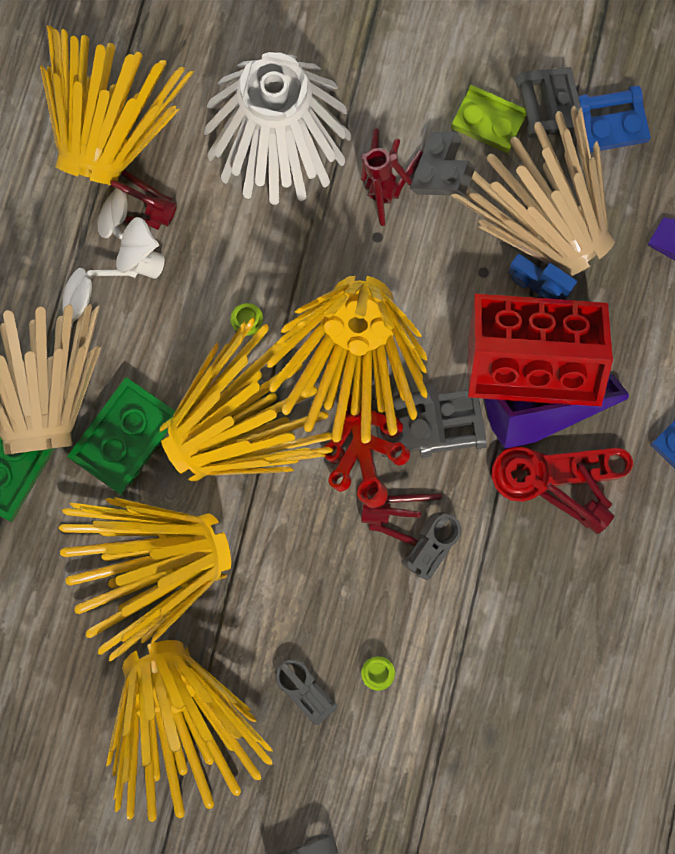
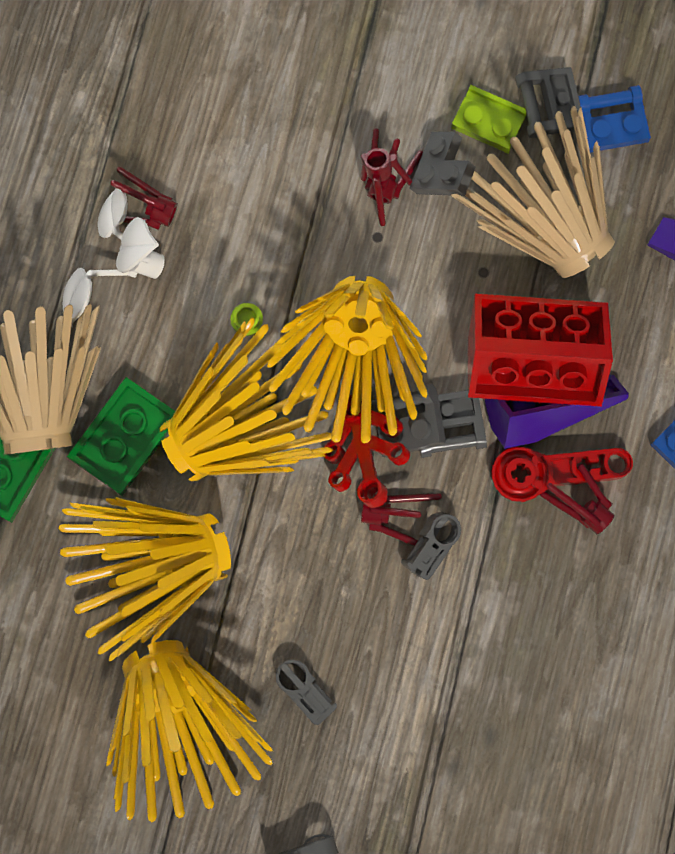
(89, 119): yellow plant -> none
(276, 123): white plant -> none
(378, 673): lime plate -> none
(547, 283): blue plate -> none

